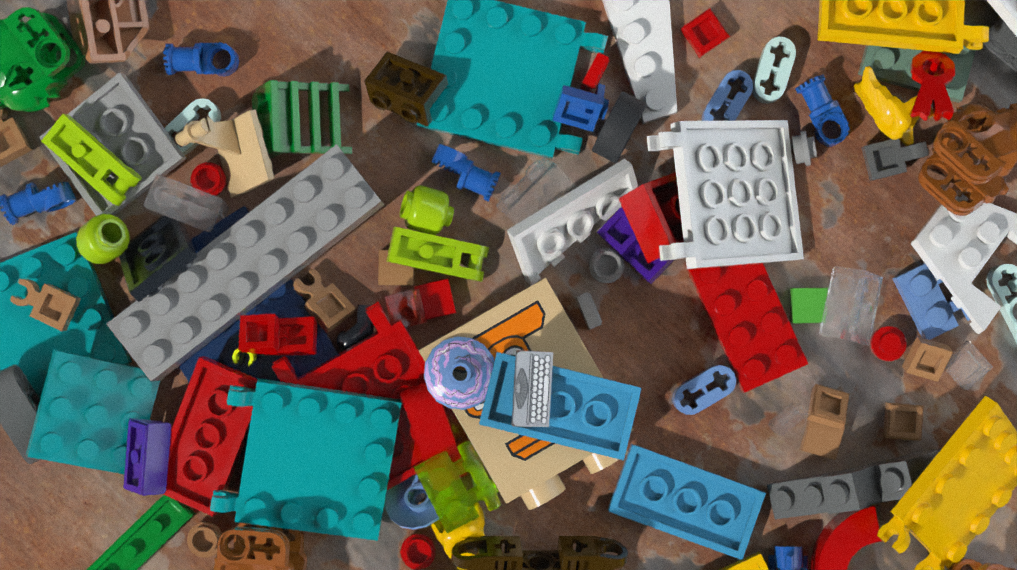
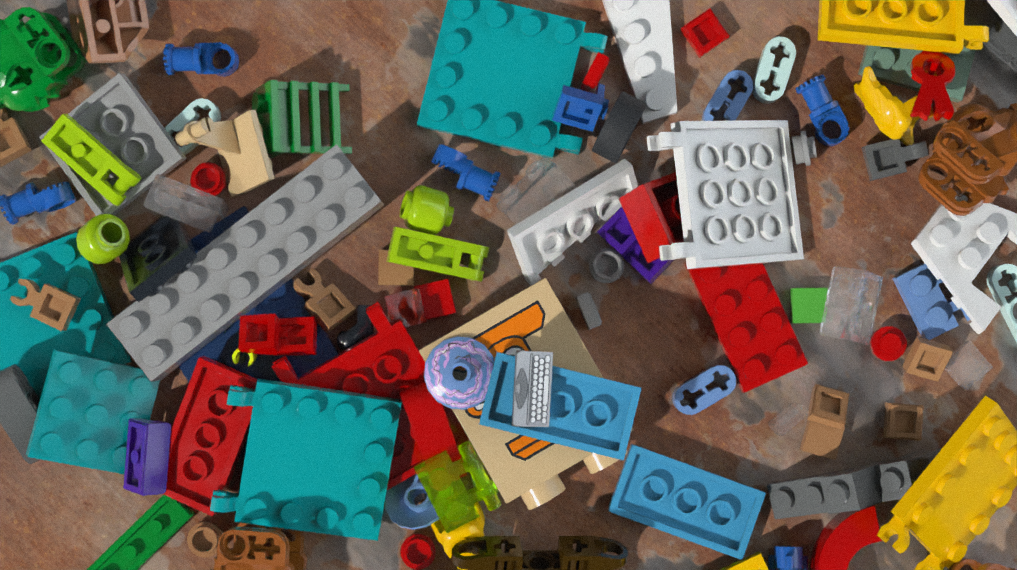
(405, 88): dark brown bracket -> none

